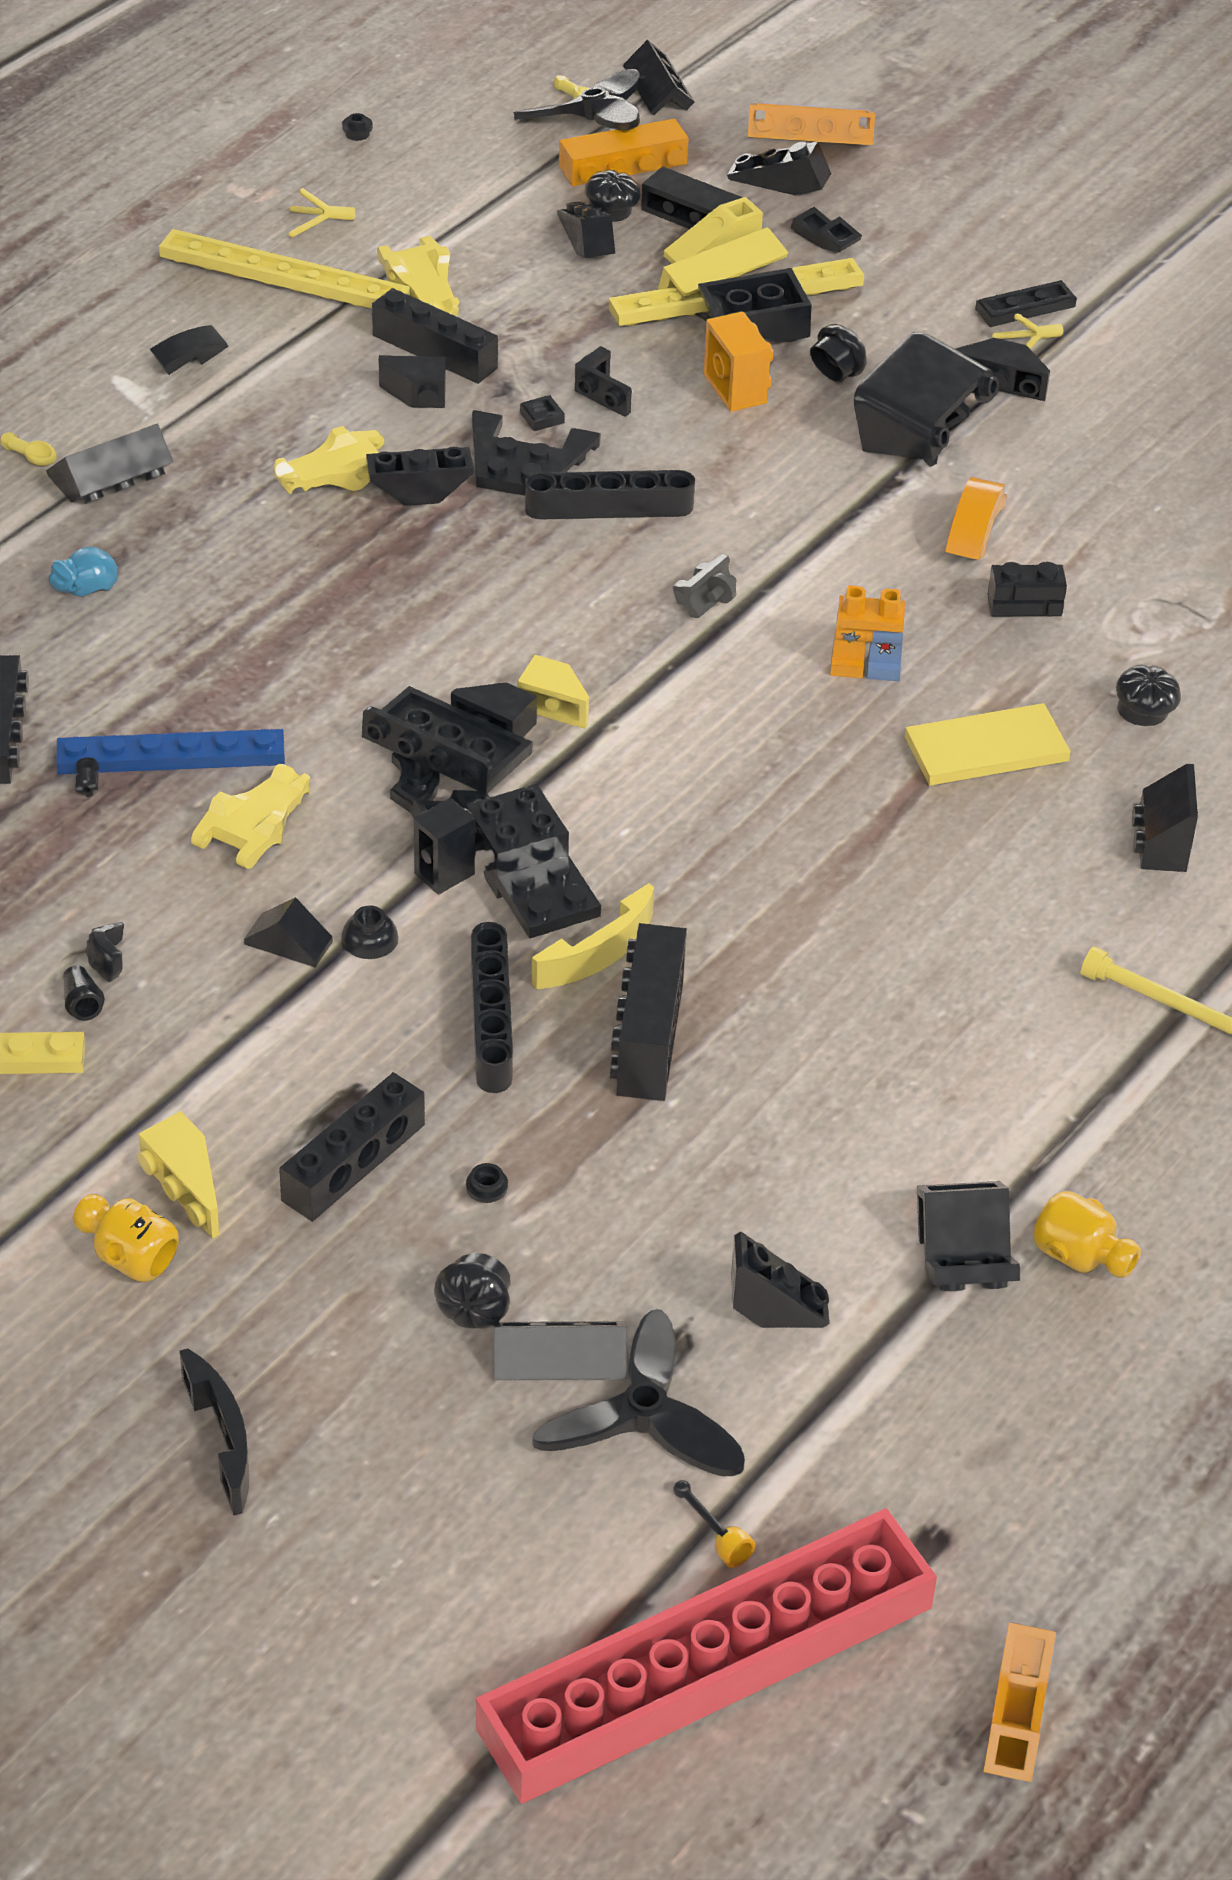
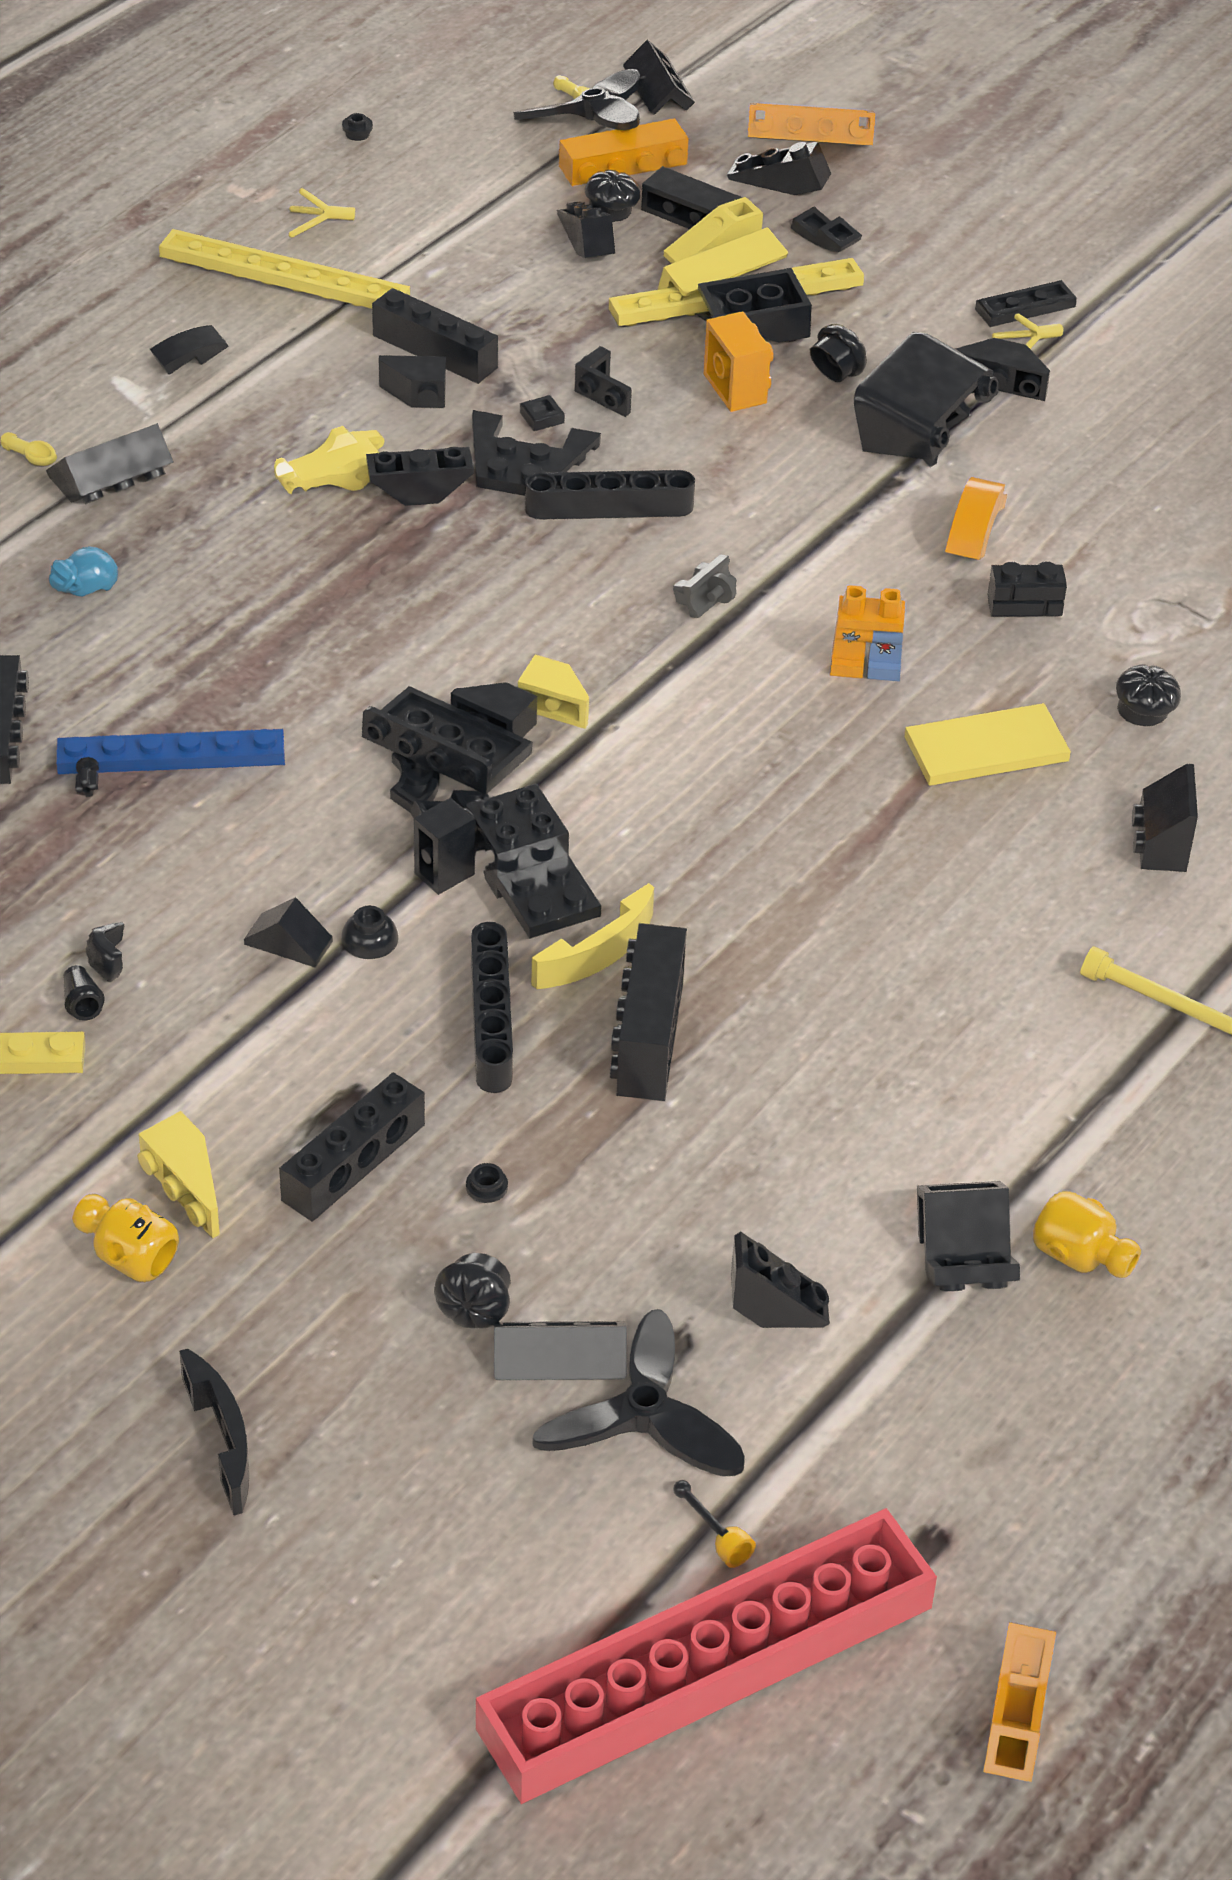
(253, 818): light yellow animal -> none
(424, 270): light yellow animal -> none

